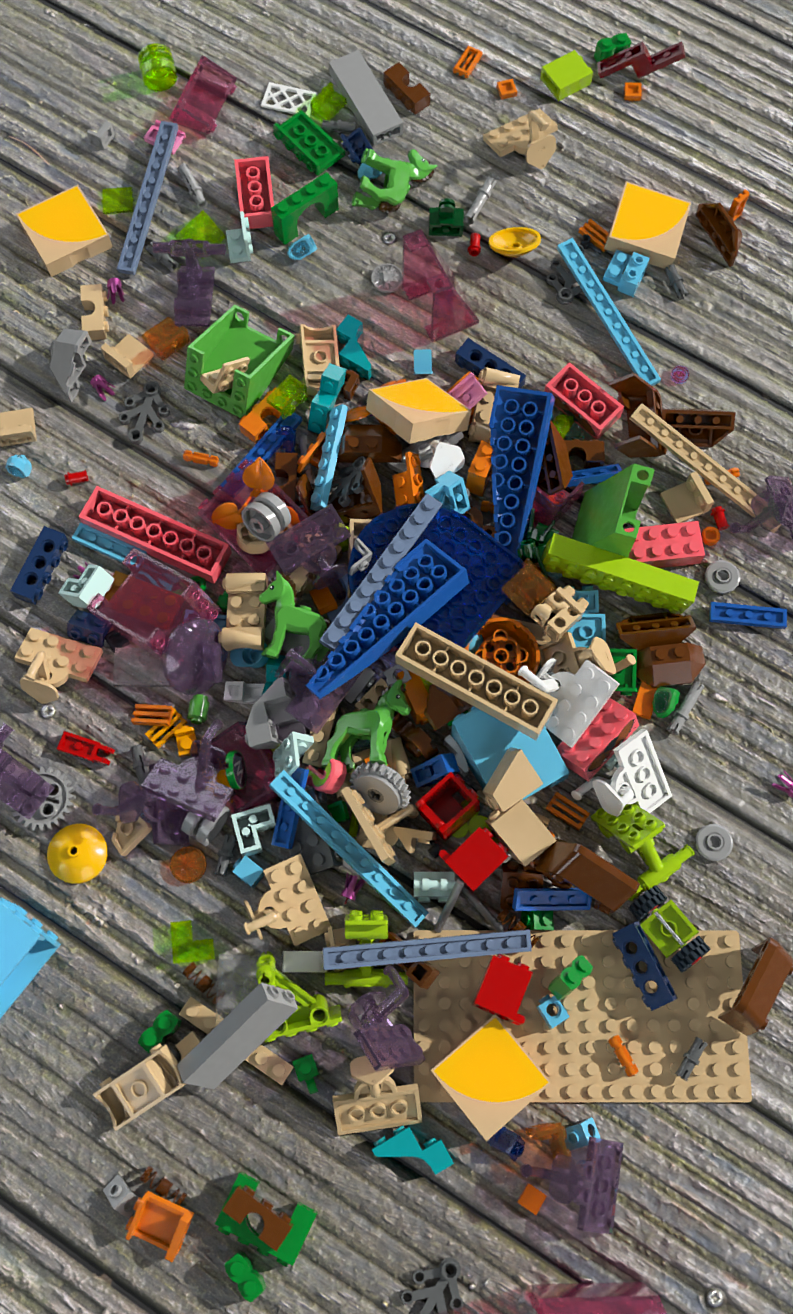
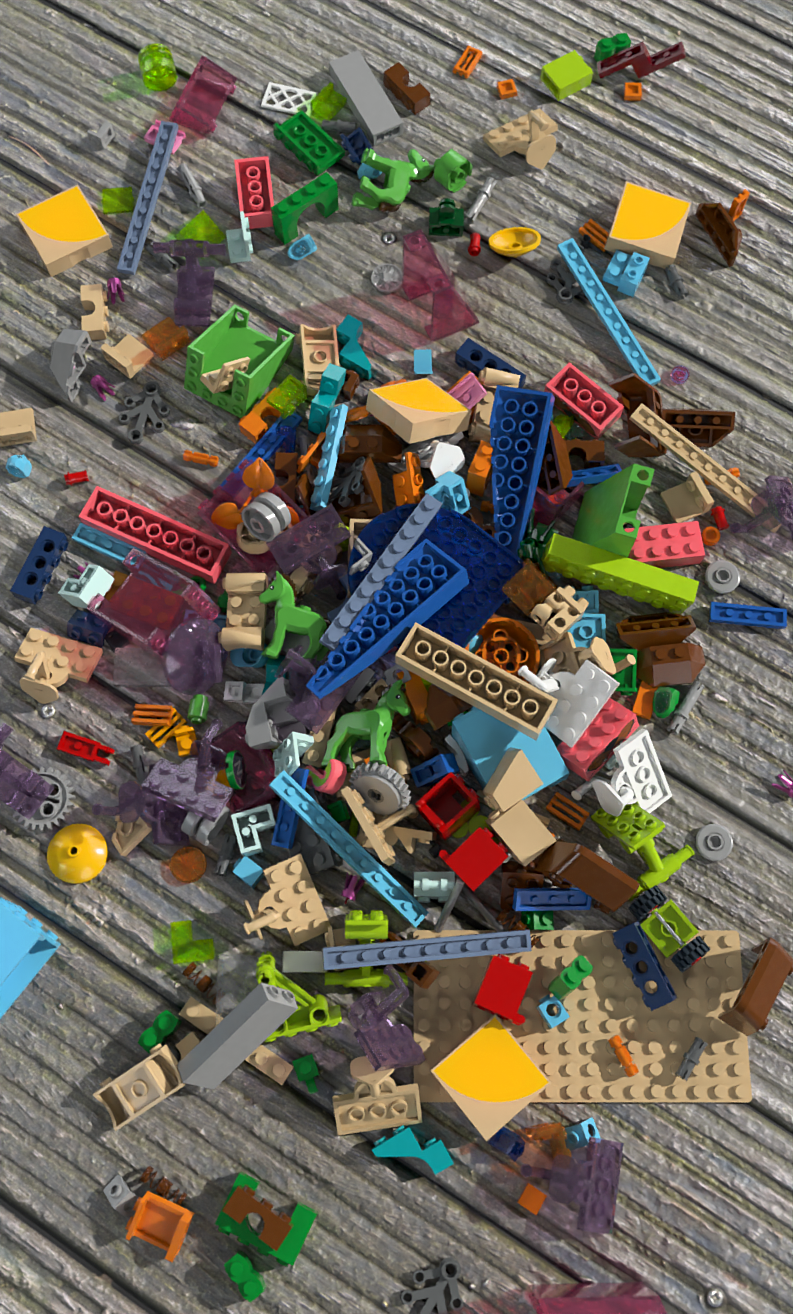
(323, 600): orange tile -> none
(452, 170): none -> bright green brick

